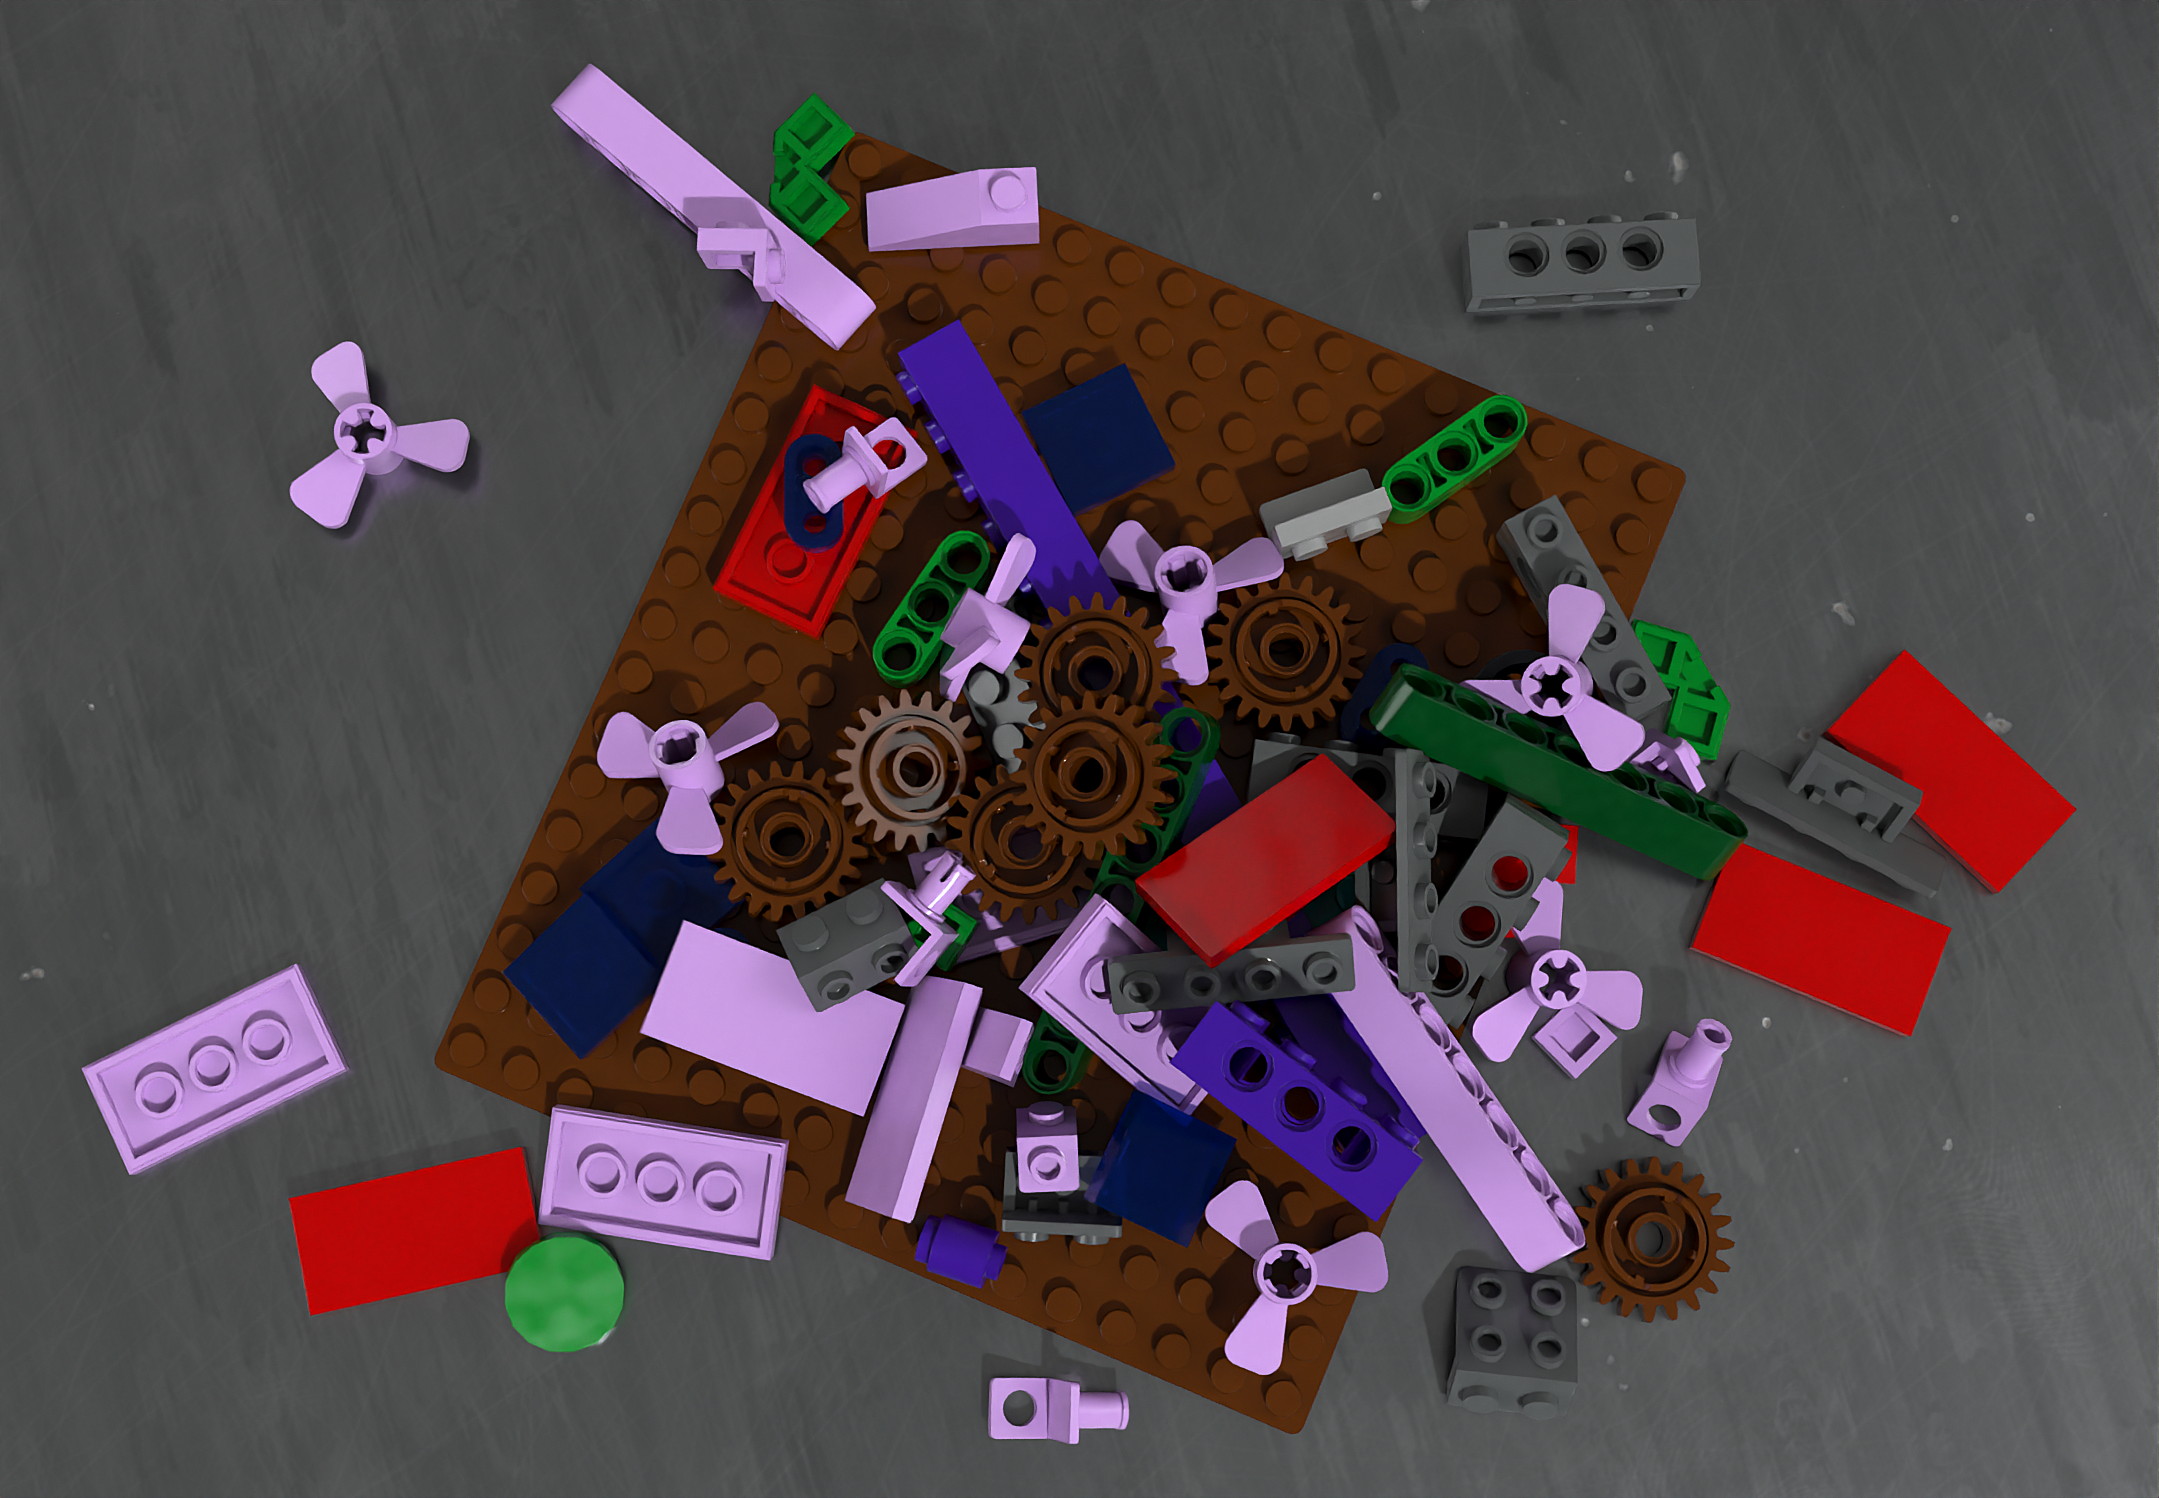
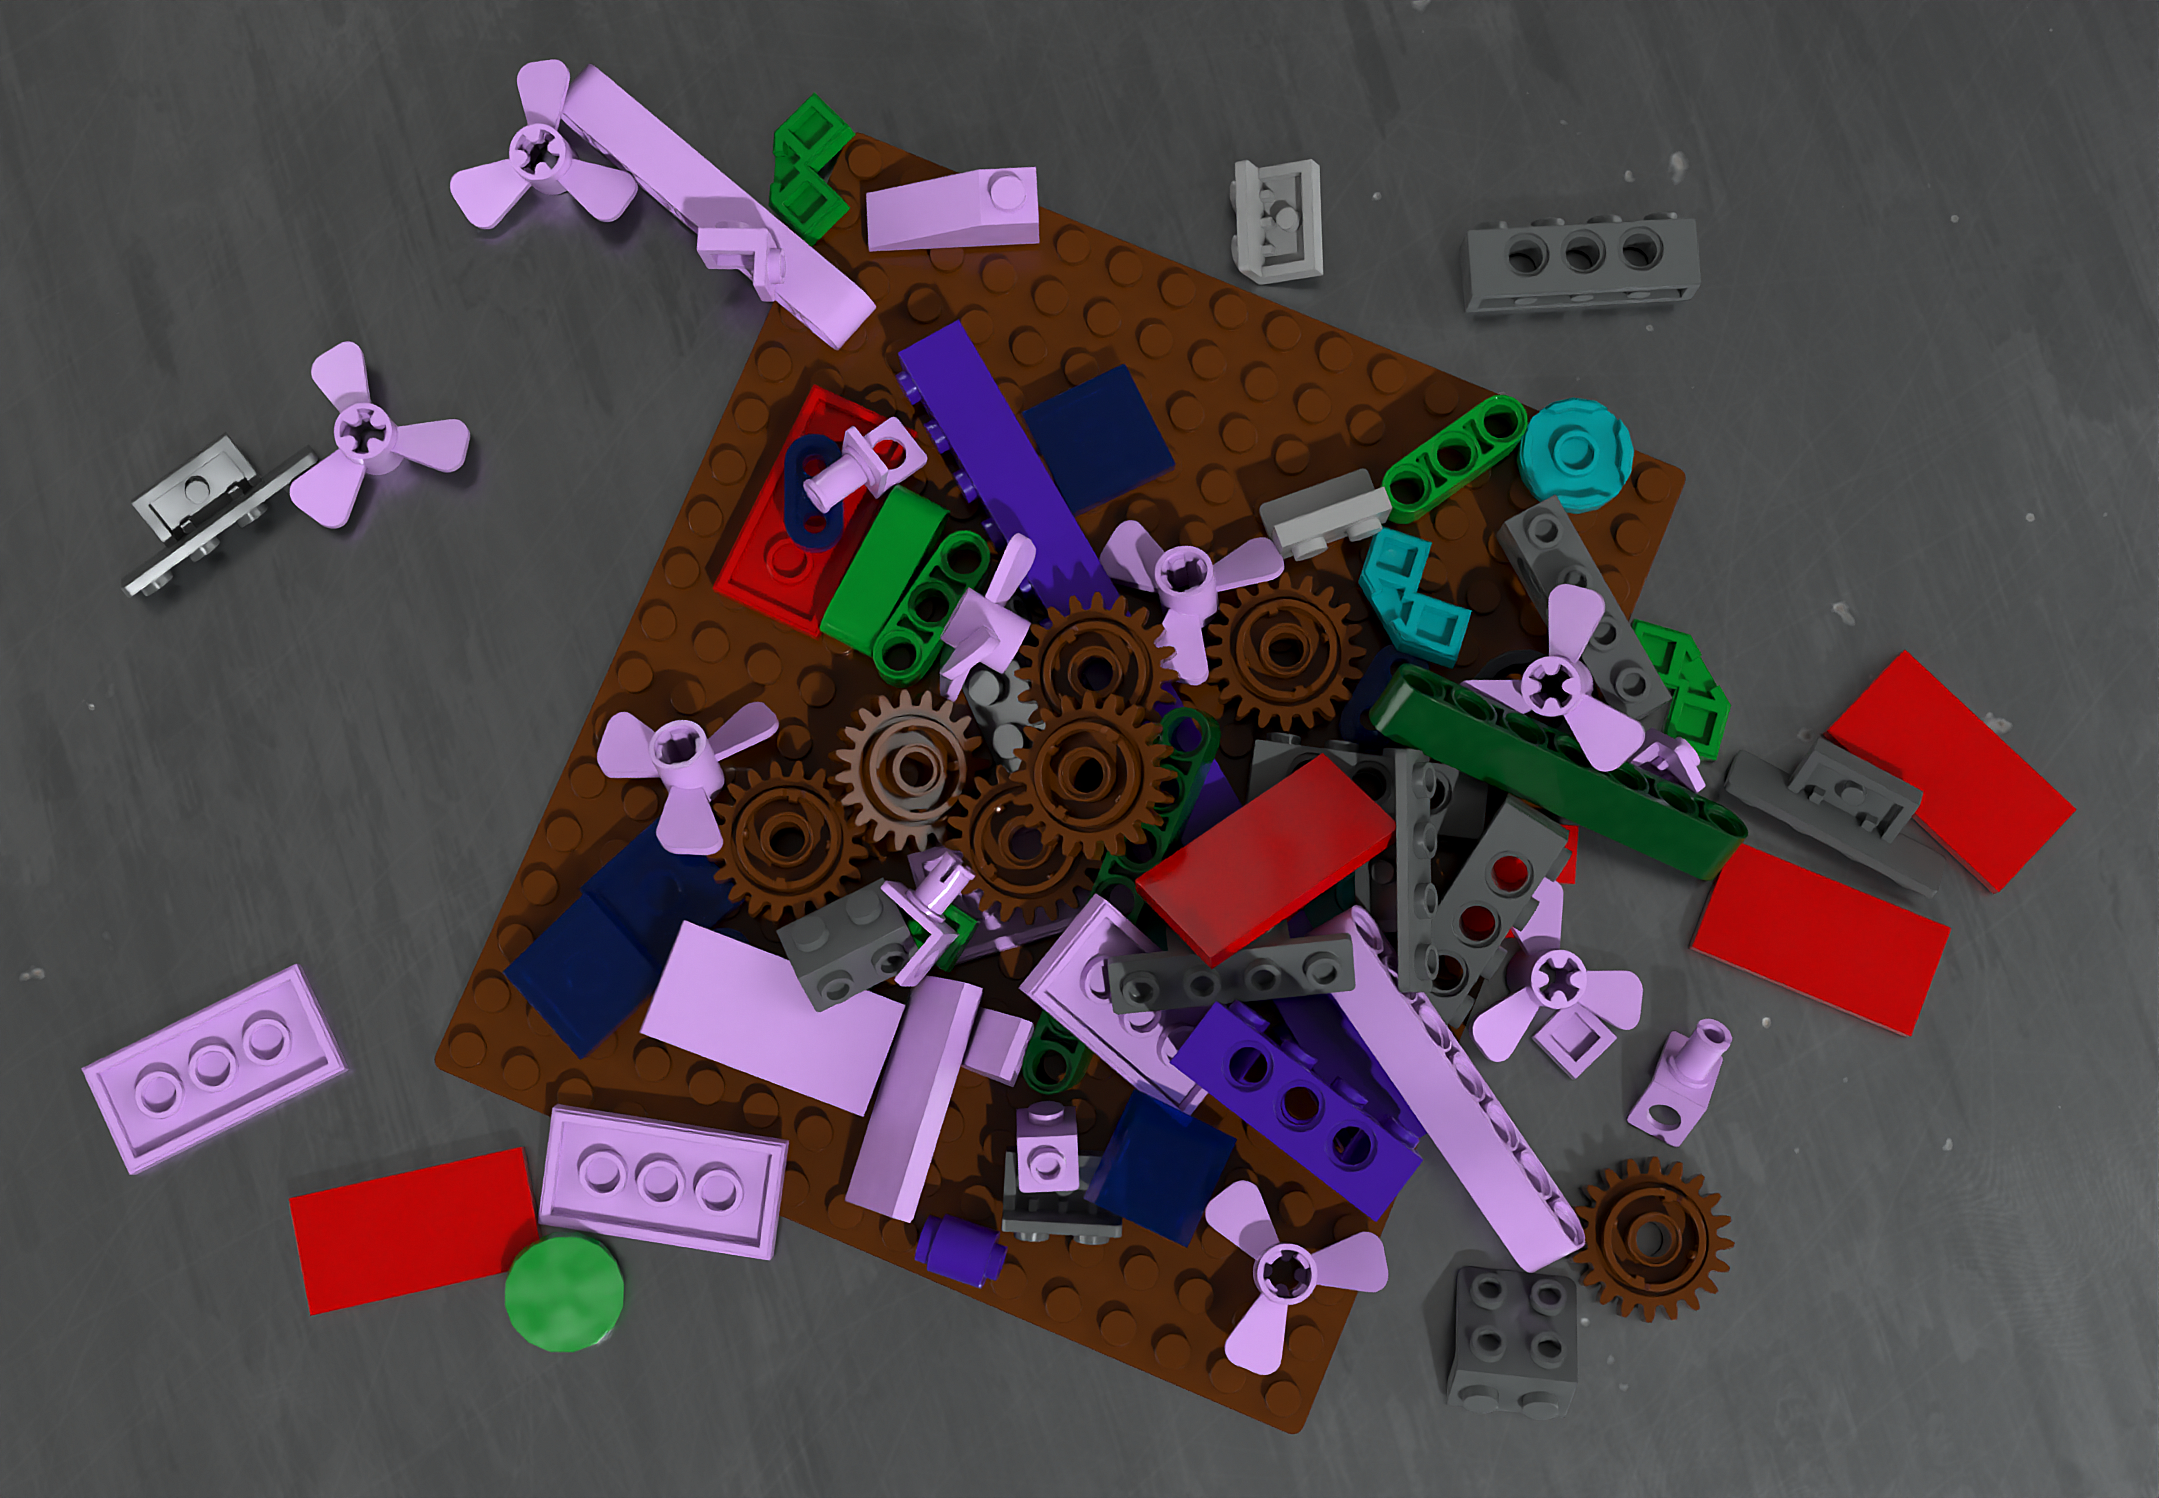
(203, 500): none -> bracket
(494, 188): none -> lavender piece
(884, 568): none -> green beam
(1058, 1409): lavender bracket -> none
(1277, 221): none -> light grey bracket
(1412, 620): none -> teal tile
(1575, 453): none -> teal tile

